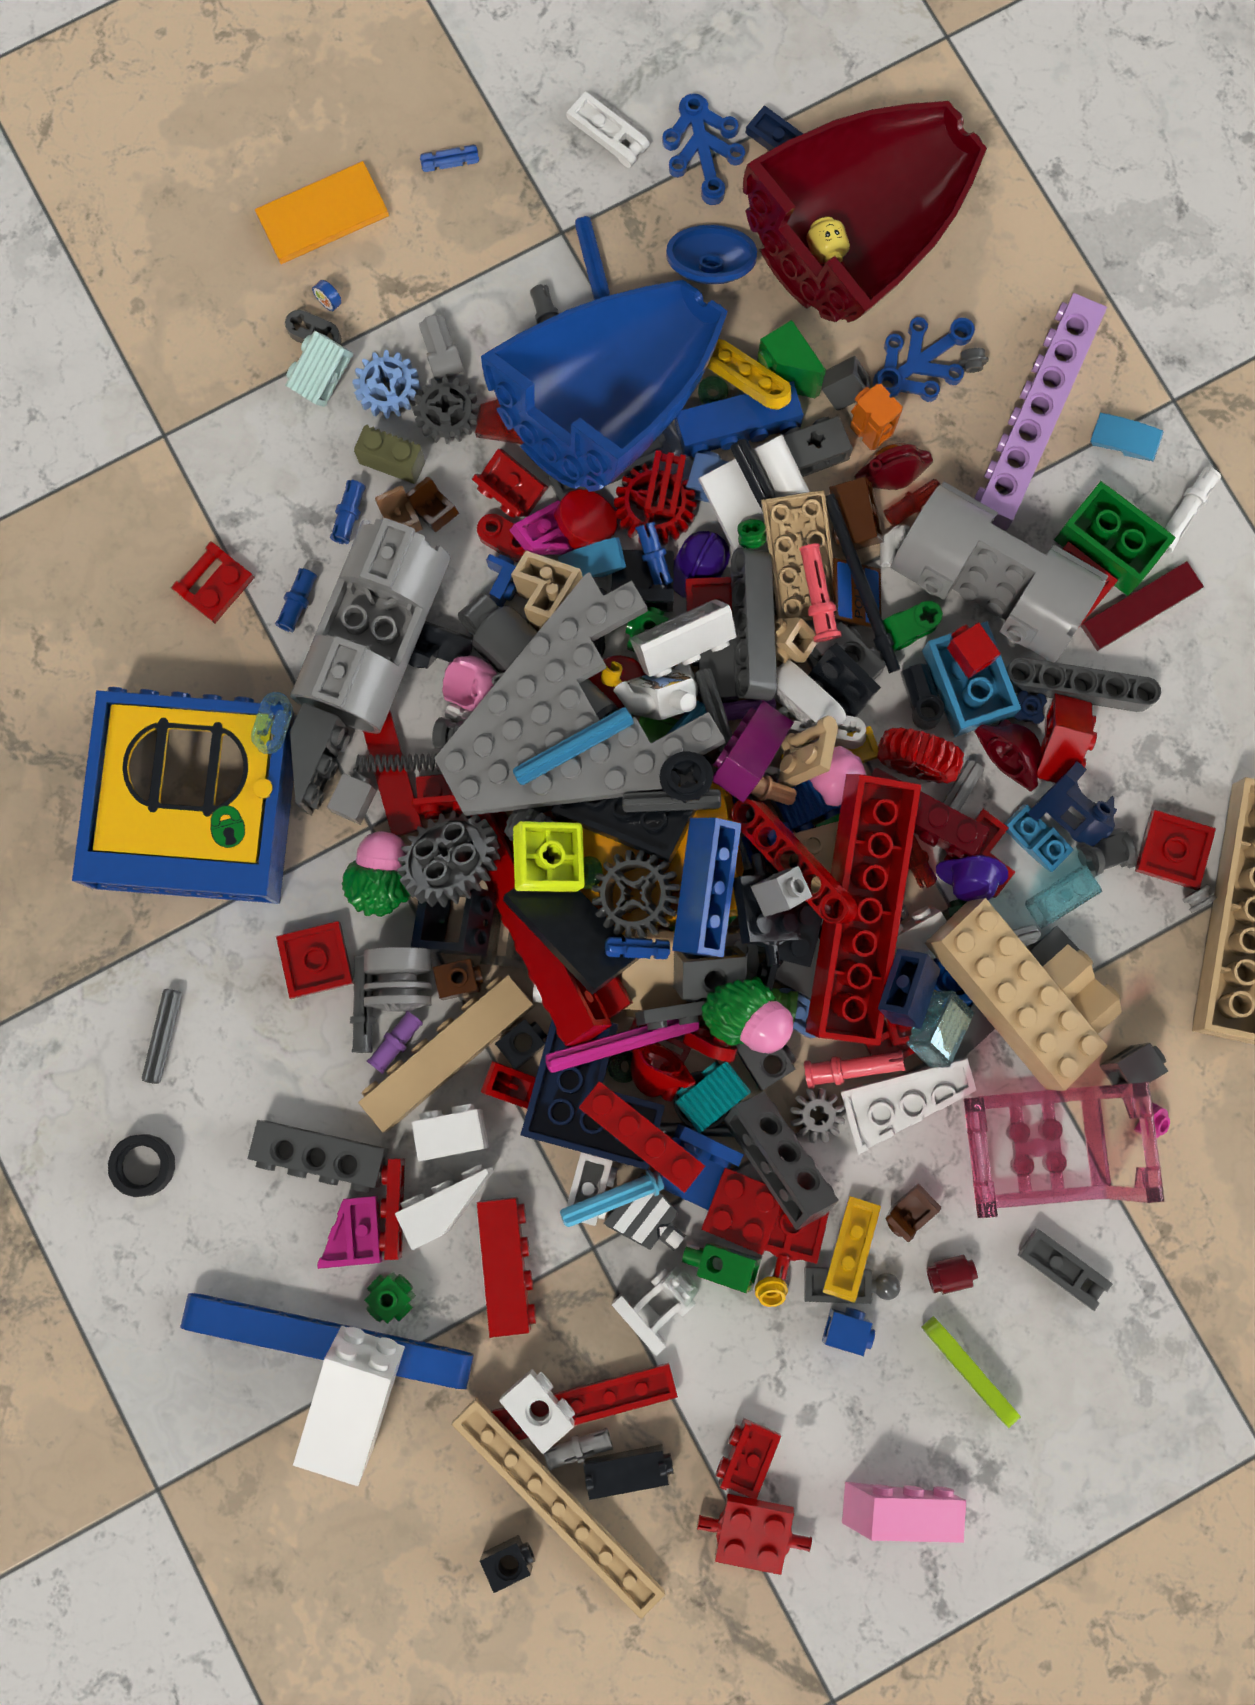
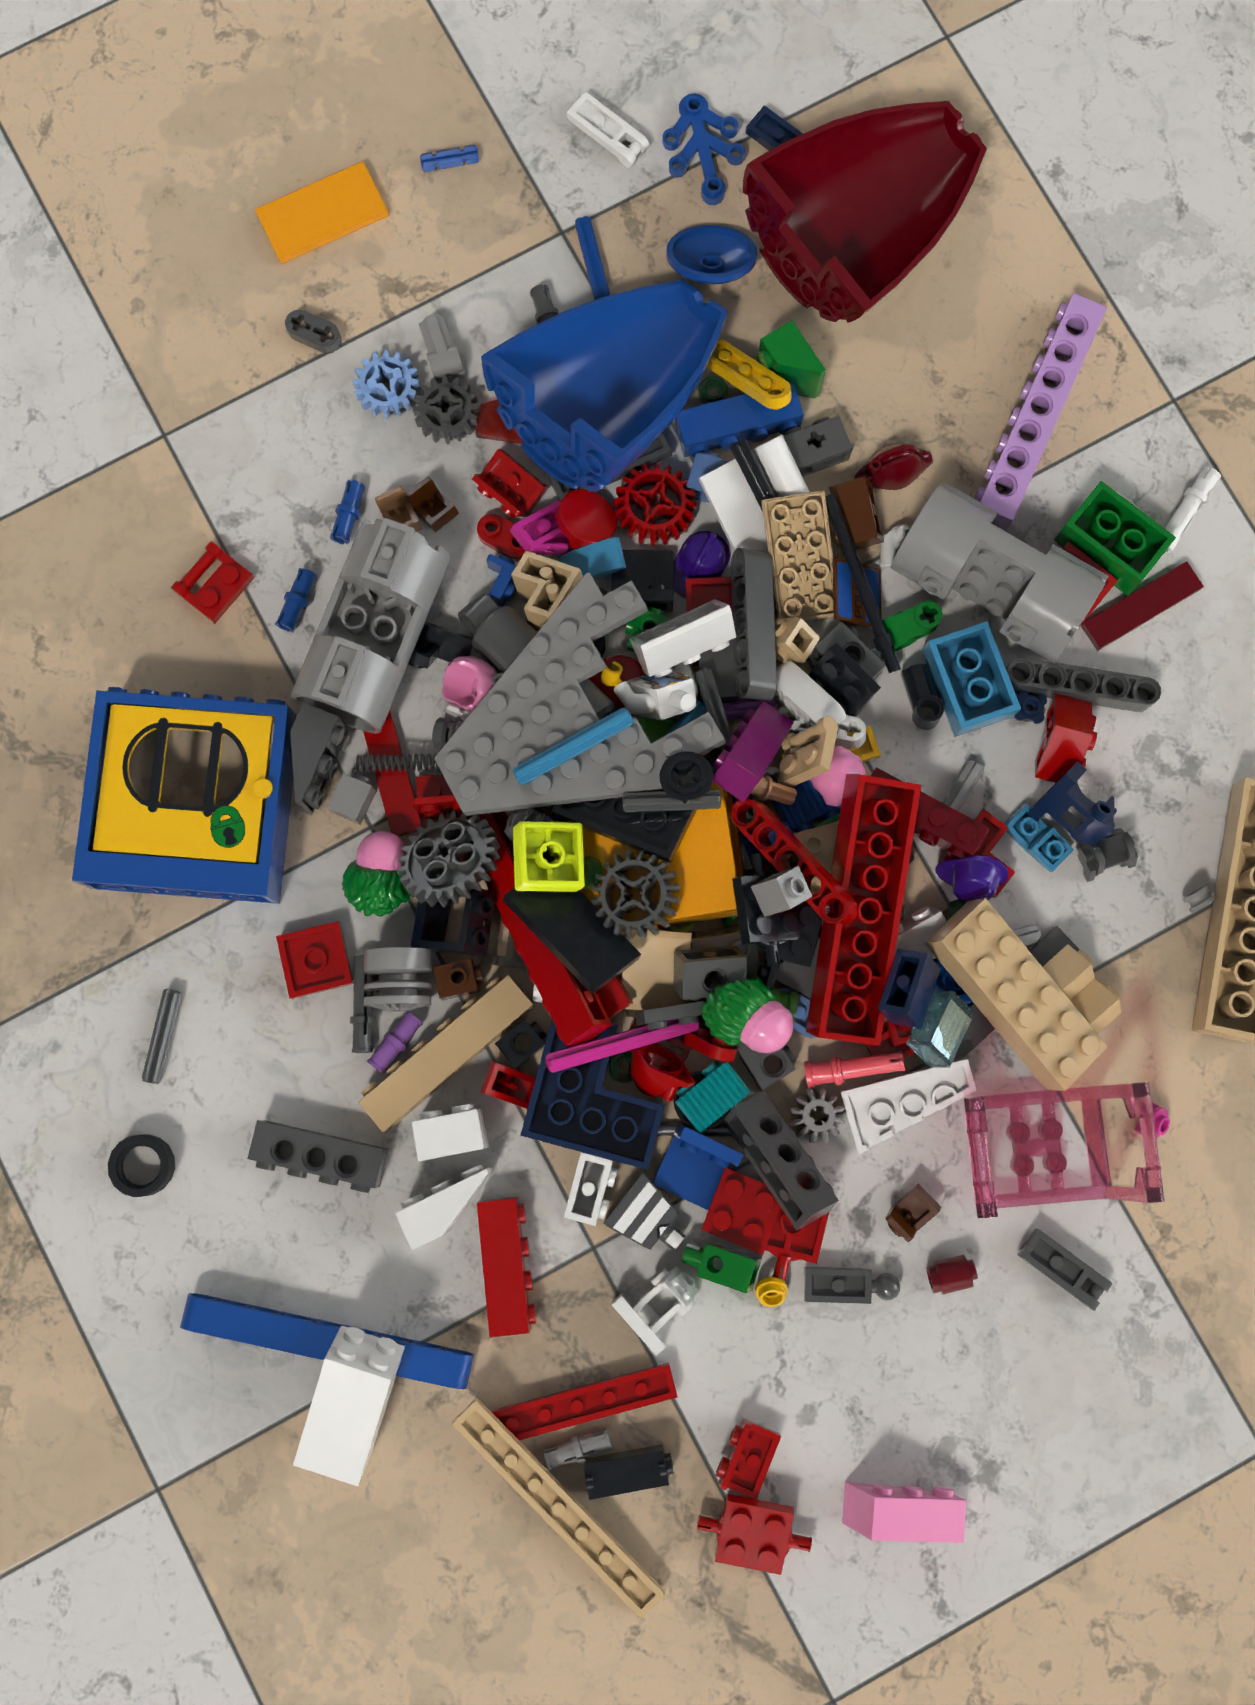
(265, 720): clear light blue beam -> none
(318, 368): light aqua brick -> none
(327, 295): blue tile -> none
(354, 1235): dark pink wing -> none
(389, 454): olive brick -> none
(391, 1240): red plate -> none
(398, 1288): green brick -> none
(499, 1576): black brick -> none
(541, 1430): white brick -> none
(612, 1199): medium azure axle -> none
(637, 948): blue axle -> none
(642, 1137): red brick -> none
(654, 553): blue pin -> none
(669, 459): red tile -> none
(706, 887): blue brick -> none
(751, 533): green bush -> none
(821, 608): coral pin -> none
(827, 239): light yellow head -> none
(845, 382): dark grey panel -> none
(848, 1331): blue brick -> none
(851, 1249): yellow plate -> none
(875, 415): orange brick -> none
(910, 503): clear red axle -> none
(919, 362): blue plant -> none
(920, 755): red gear -> none
(920, 866): clear red axle -> none
(971, 1372): lime beam -> none
(972, 649): red brick -> none
(973, 360): dark grey plate -> none
(1012, 750): dark red hat -> none
(1063, 896): clear light blue brick -> none
(1127, 436): dark azure slope -> none
(1135, 1065): dark grey brick -> none
(1175, 849): red plate -> none

